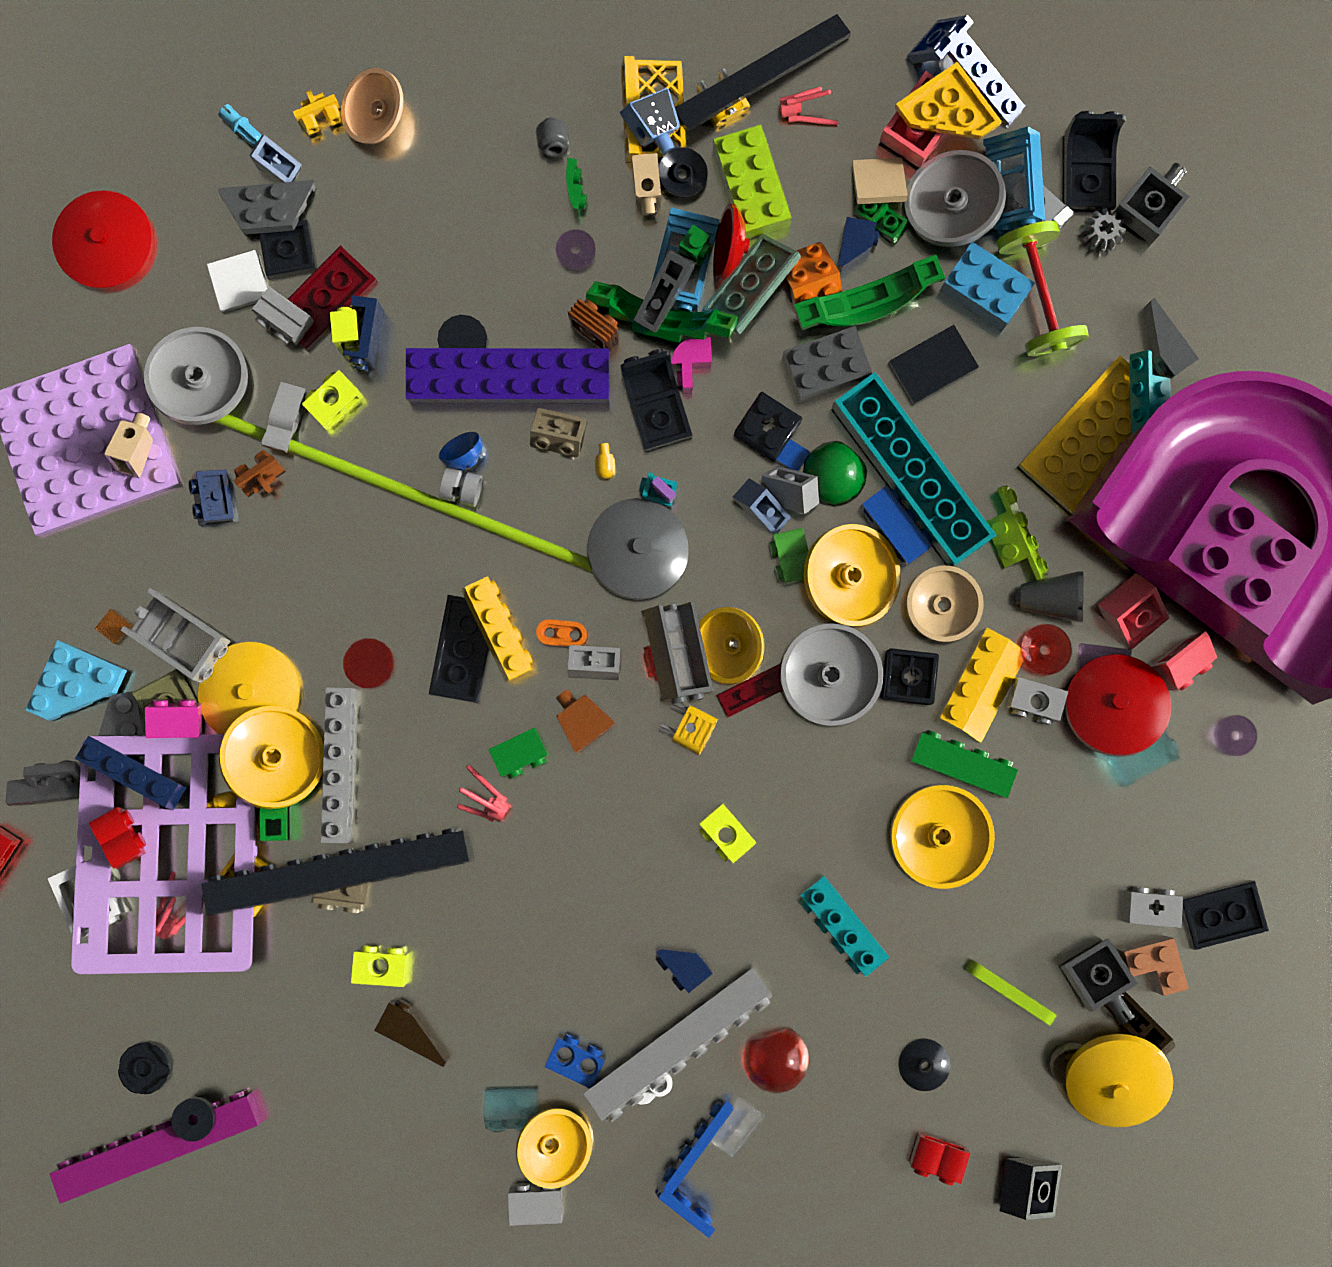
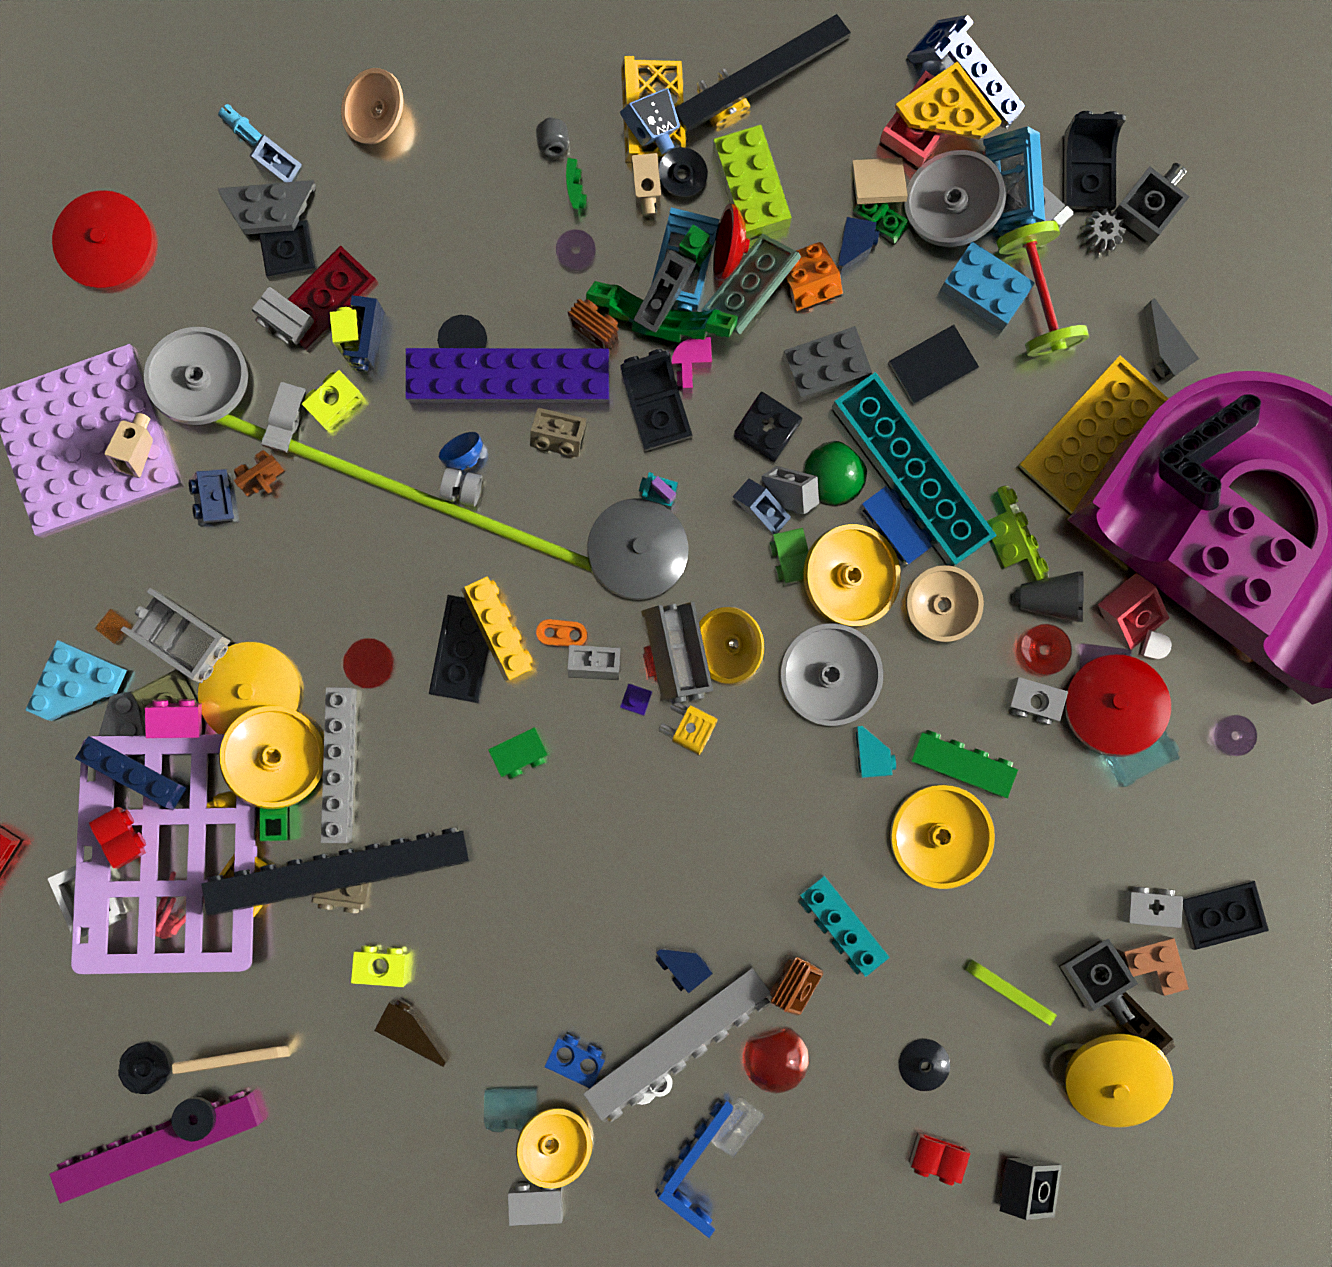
(46, 783): flat silver bracket -> none
(230, 1060): none -> tan tile
(237, 281): white tile -> none
(316, 108): yellow hips -> none
(495, 807): coral plant -> none
(581, 720): dark orange torso -> none
(604, 462): yellow cylinder -> none
(636, 699): none -> dark purple plate
(741, 840): neon yellow brick -> none
(750, 691): dark red tile -> none
(791, 105): coral plant -> none
(793, 456): blue tile -> none
(796, 986): none -> dark orange brick
(872, 299): green piece -> none
(872, 755): none -> teal slope
(923, 666): black brick -> none
(981, 685): yellow slope -> none
(1146, 390): teal bracket -> none
(1156, 645): none -> white tile
(1182, 459): none -> black beam
(1186, 661): coral slope -> none

